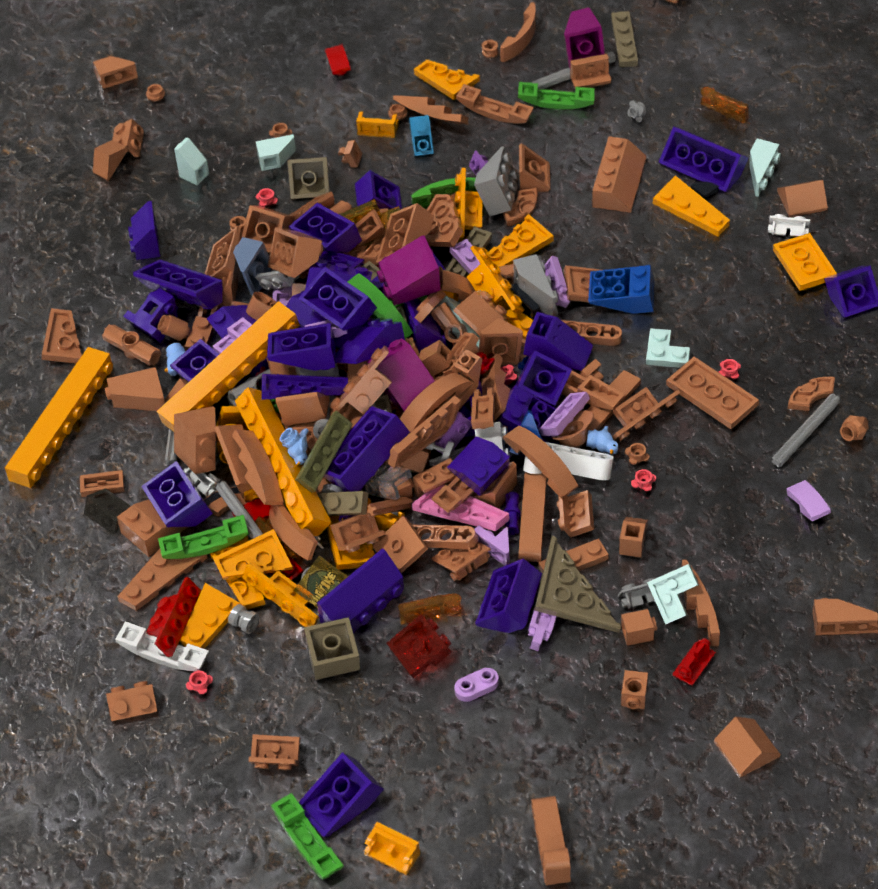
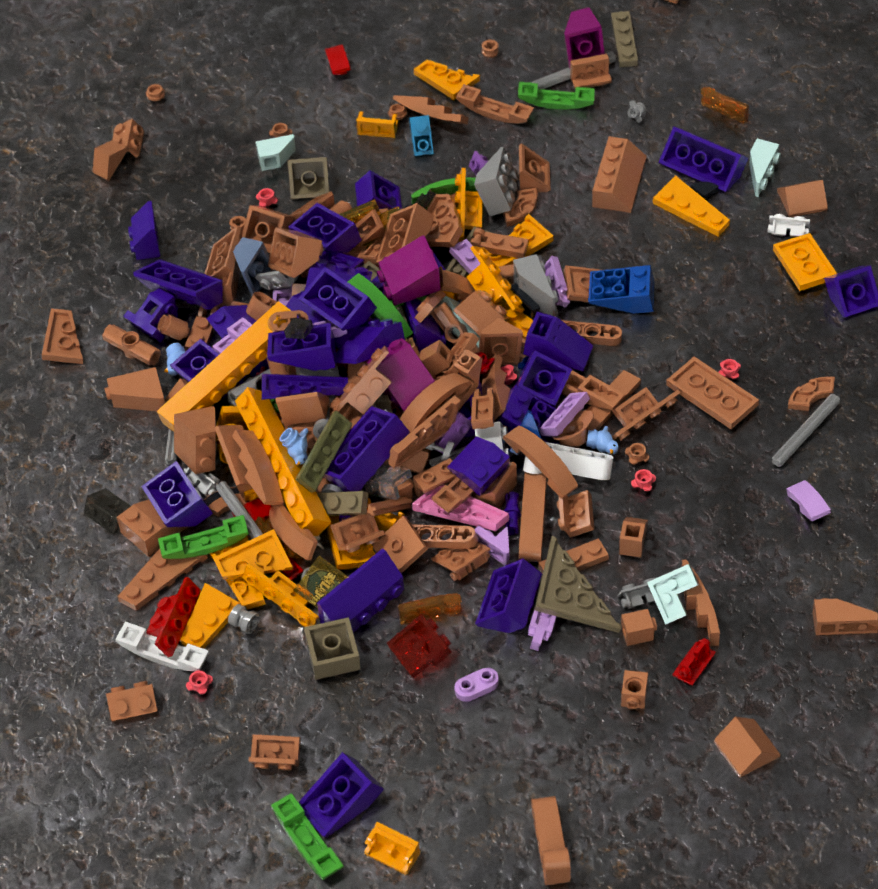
(59, 417): light orange brick -> none
(103, 482): nougat tile -> none
(114, 71): nougat slope -> none
(190, 162): light aqua slope -> none
(285, 315): none -> nougat beam
(298, 328): none -> clear smoke plate
(351, 153): nougat tile -> none
(424, 200): none -> clear smoke plate
(500, 244): none -> nougat plate
(513, 46): nougat slope -> none
(592, 369): nougat tile -> none
(661, 354): light aqua plate -> none
(854, 428): nougat rock -> none

